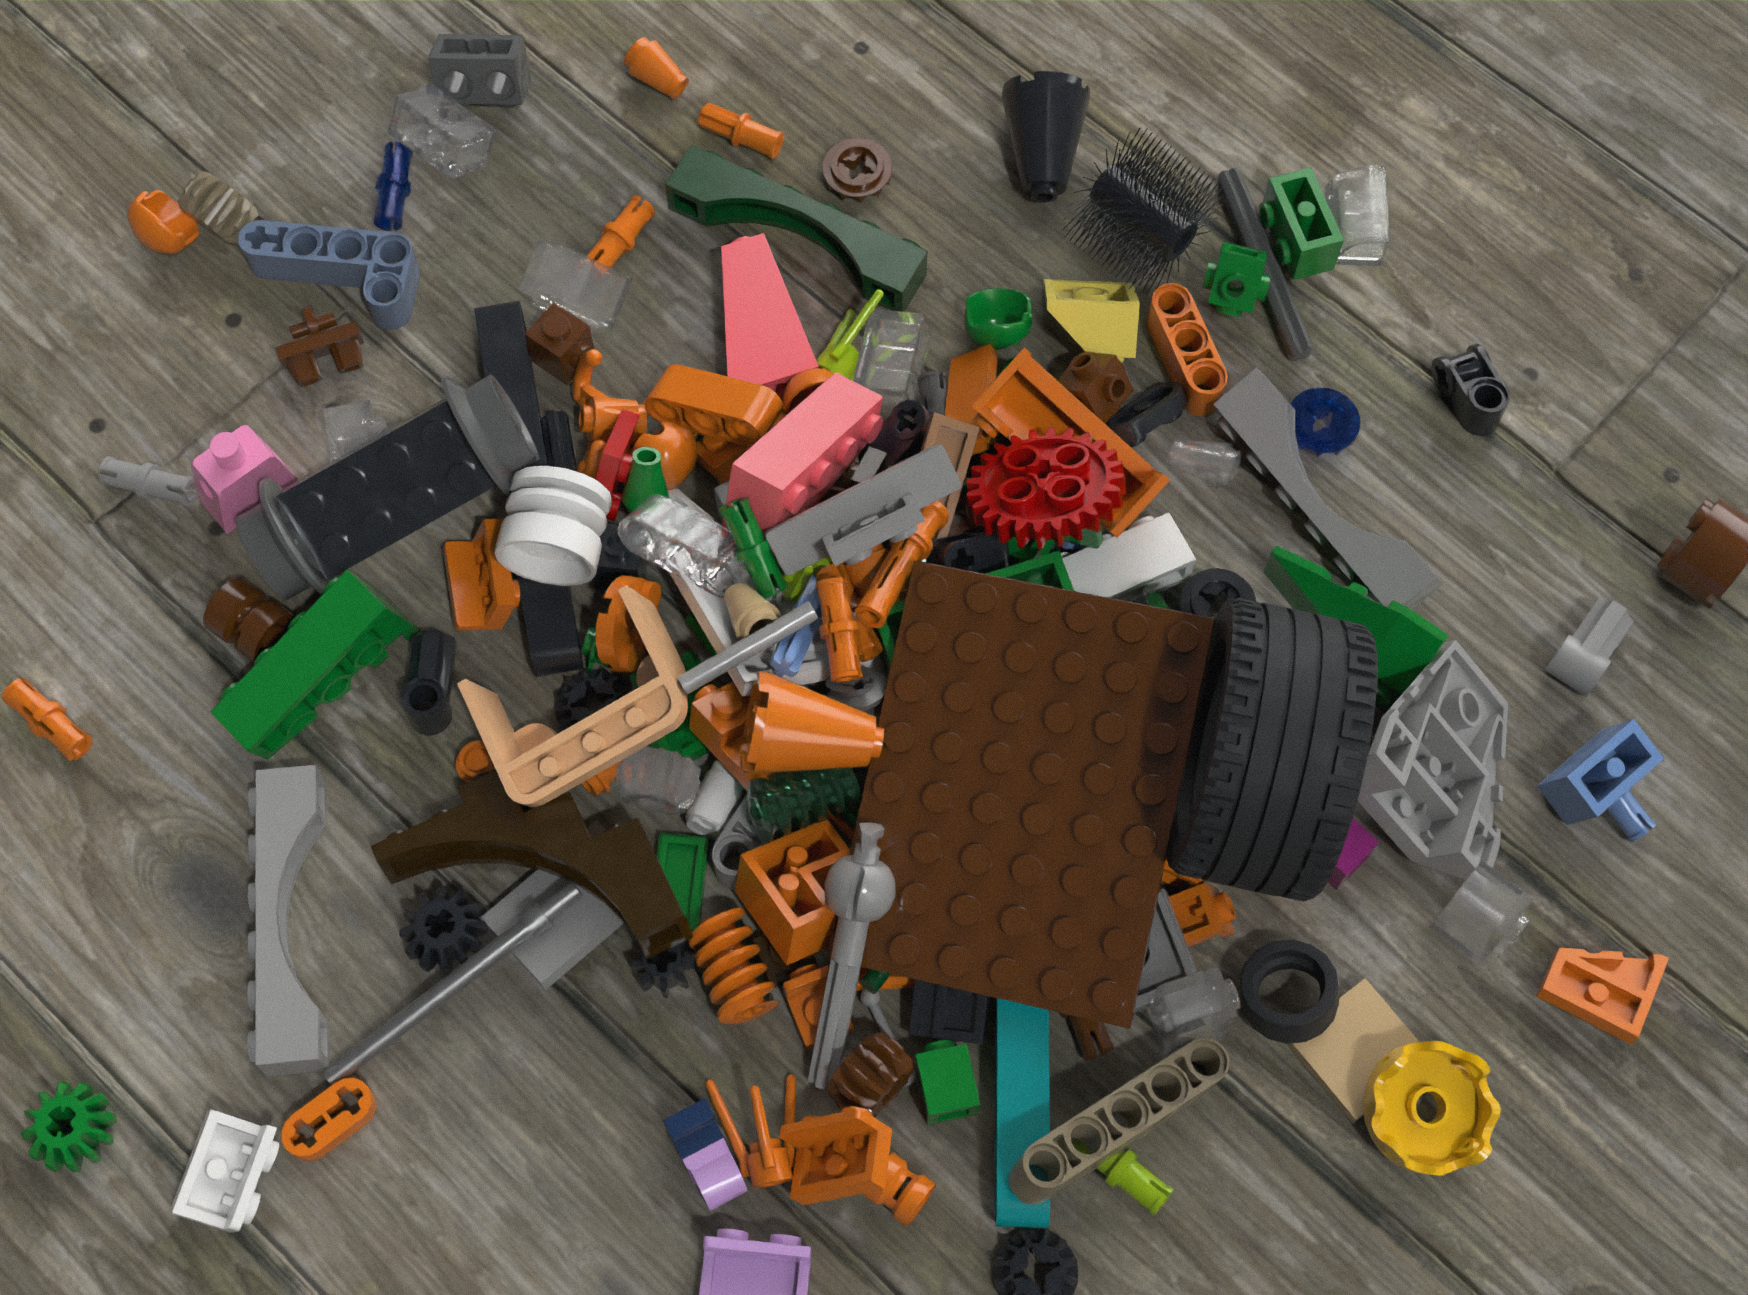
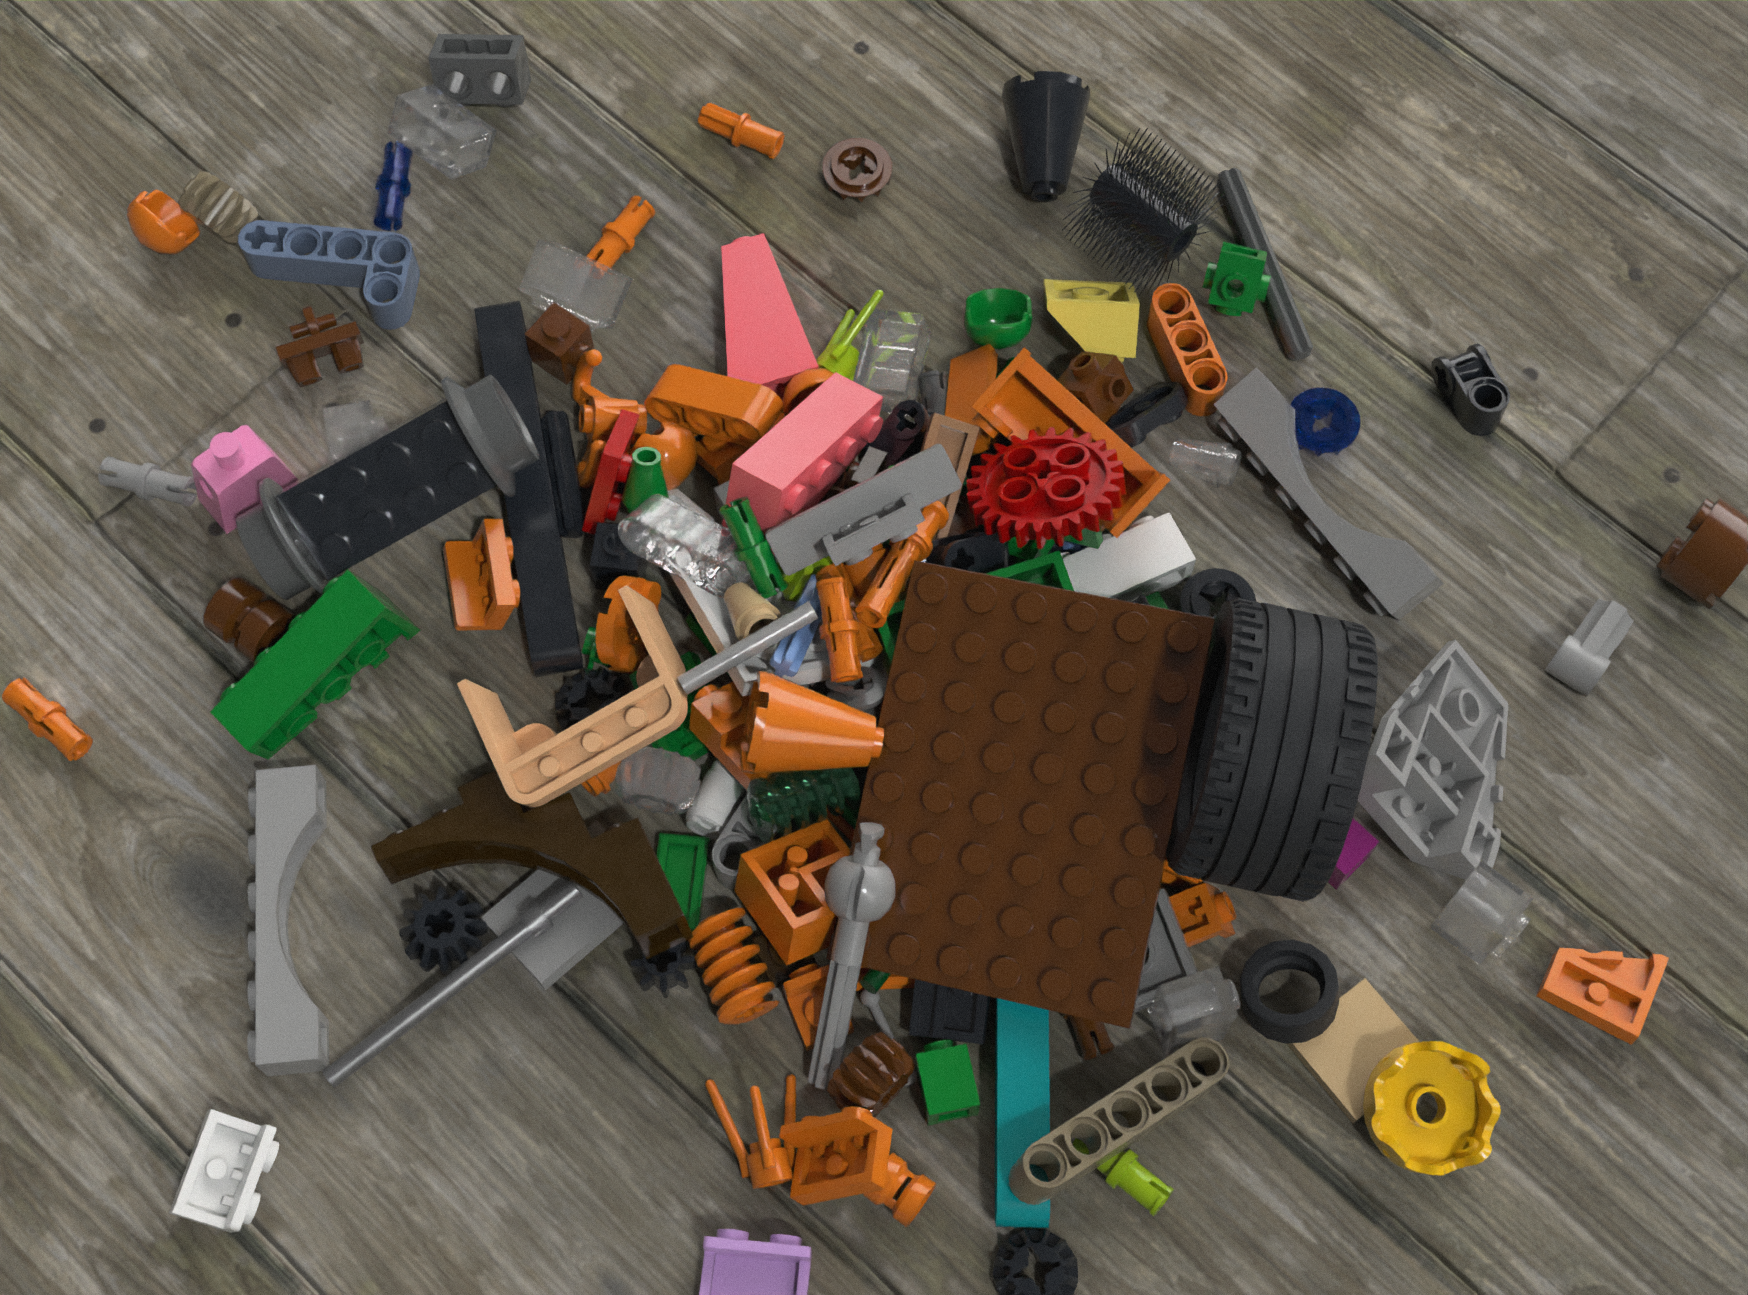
(50, 1132): green gear -> none
(337, 1128): orange beam -> none
(430, 680): black piece -> none
(473, 760): orange plate -> none
(553, 526): white wheel -> none
(654, 67): orange cone -> none
(705, 1154): leg -> none
(723, 193): dark green arch -> none
(1301, 224): green brick -> none
(1361, 214): clear brick -> none
(1401, 636): green wedge -> none
(1601, 779): medium blue brick -> none

